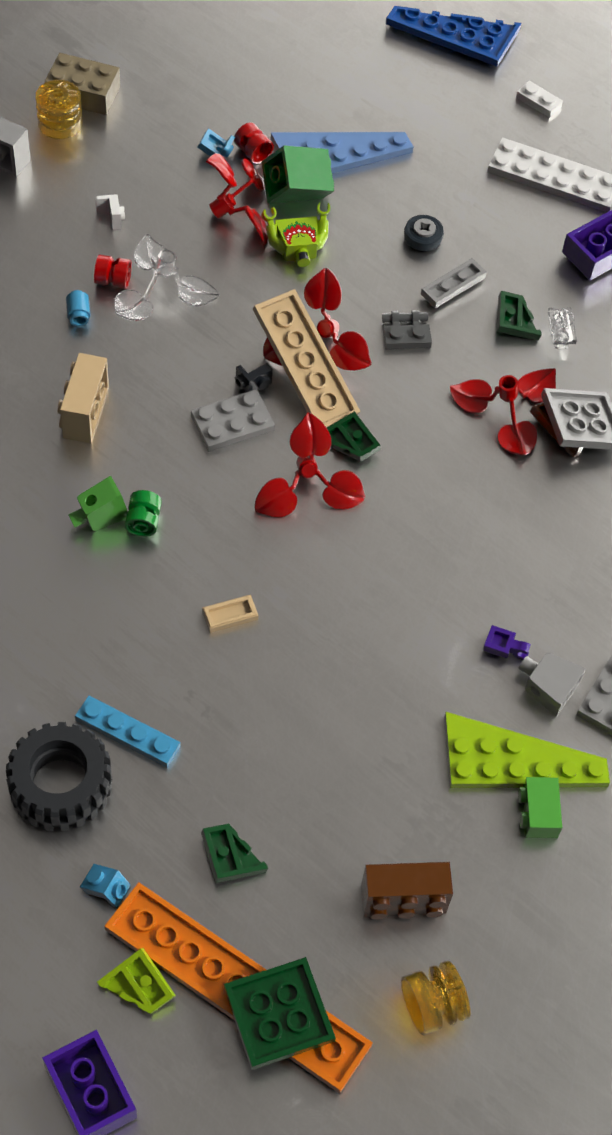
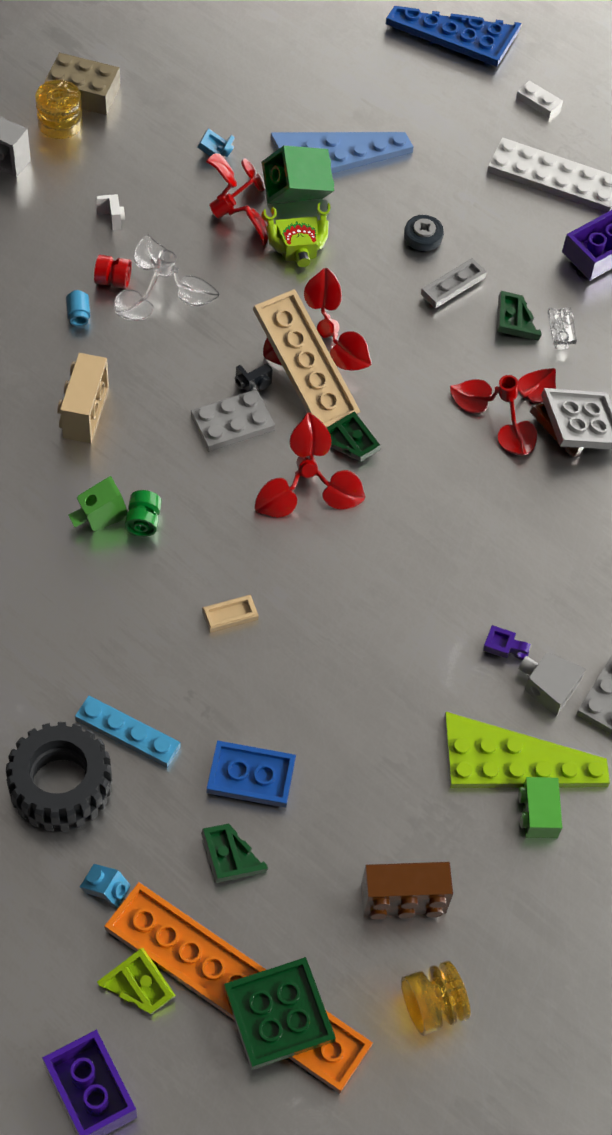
(251, 774): none -> blue plate
(253, 142): red wheel -> none
(406, 336): dark grey plate -> none

